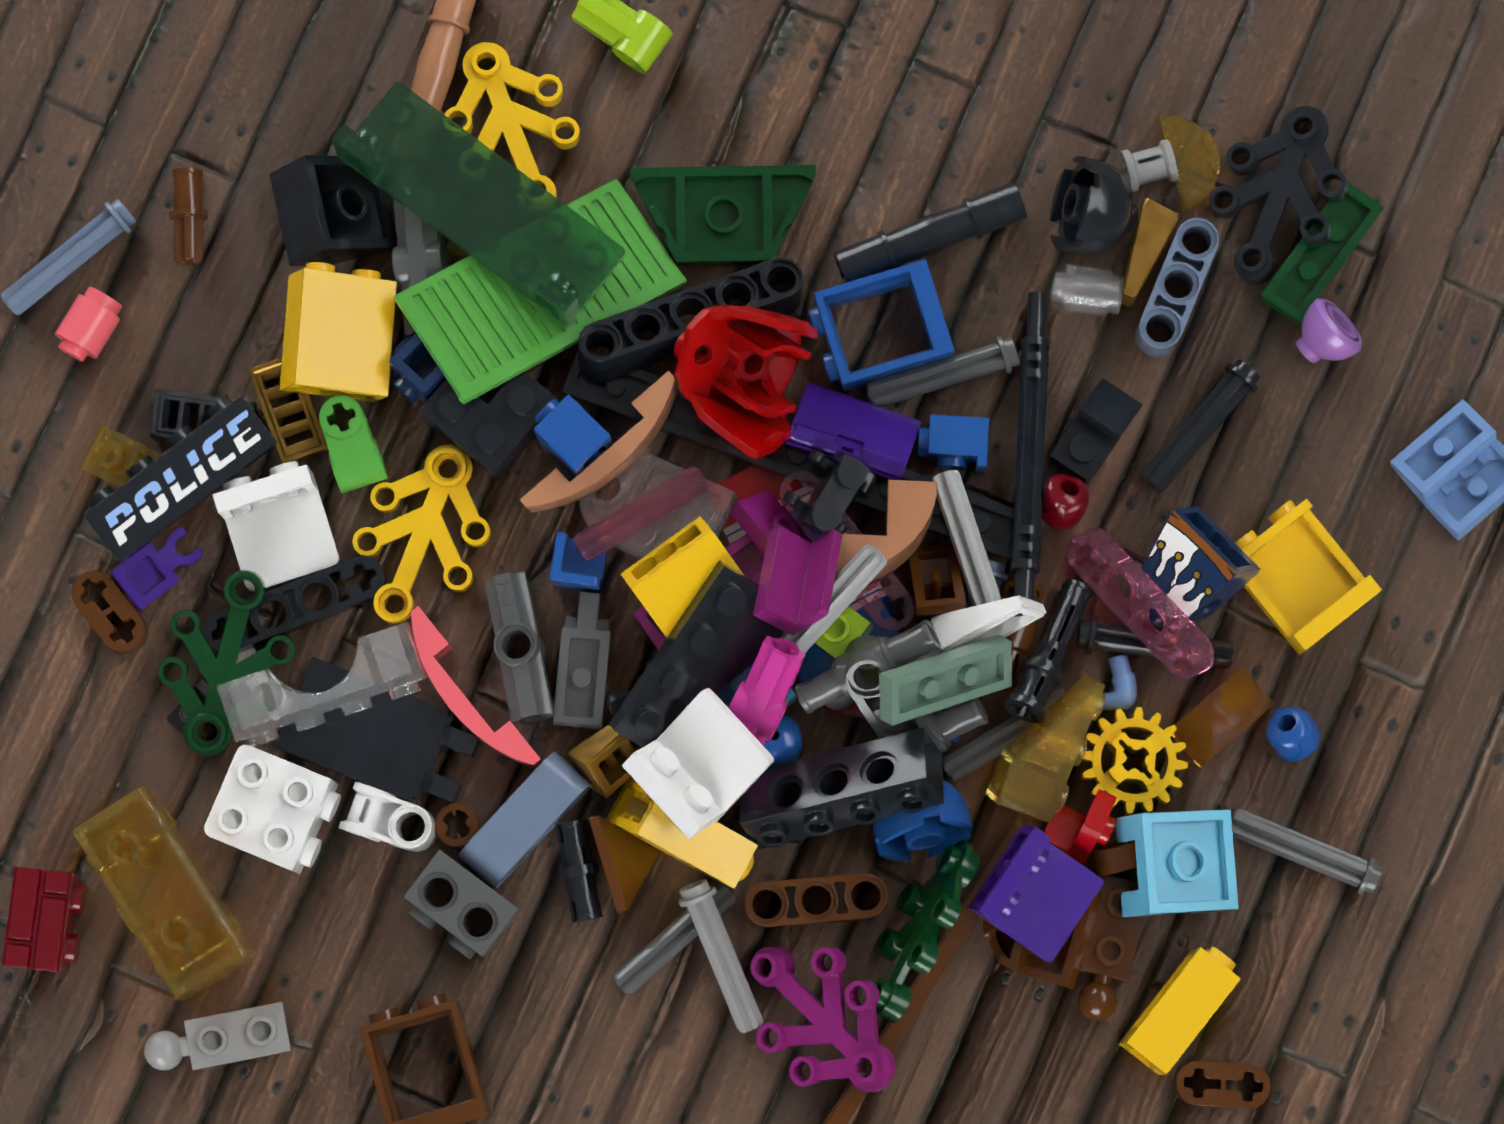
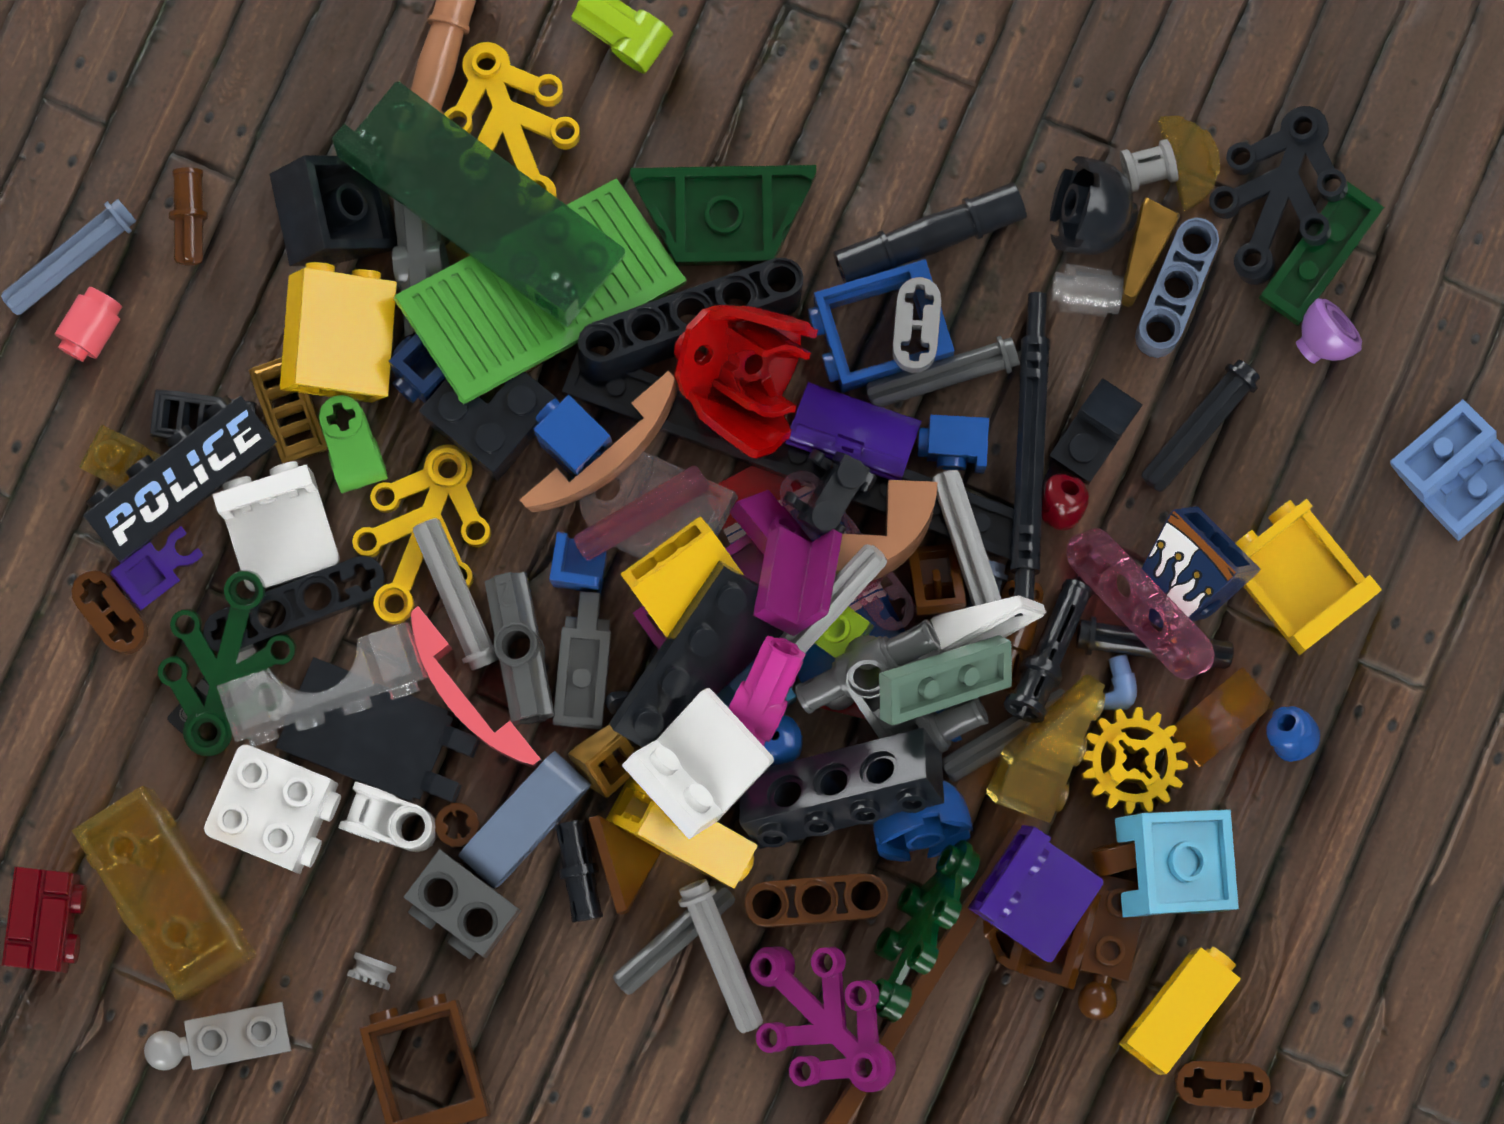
(373, 969): none -> light grey bush
(455, 594): none -> light grey axle
(905, 324): none -> light grey beam
(1079, 833): red bracket -> none
(1306, 851): dark grey axle -> none

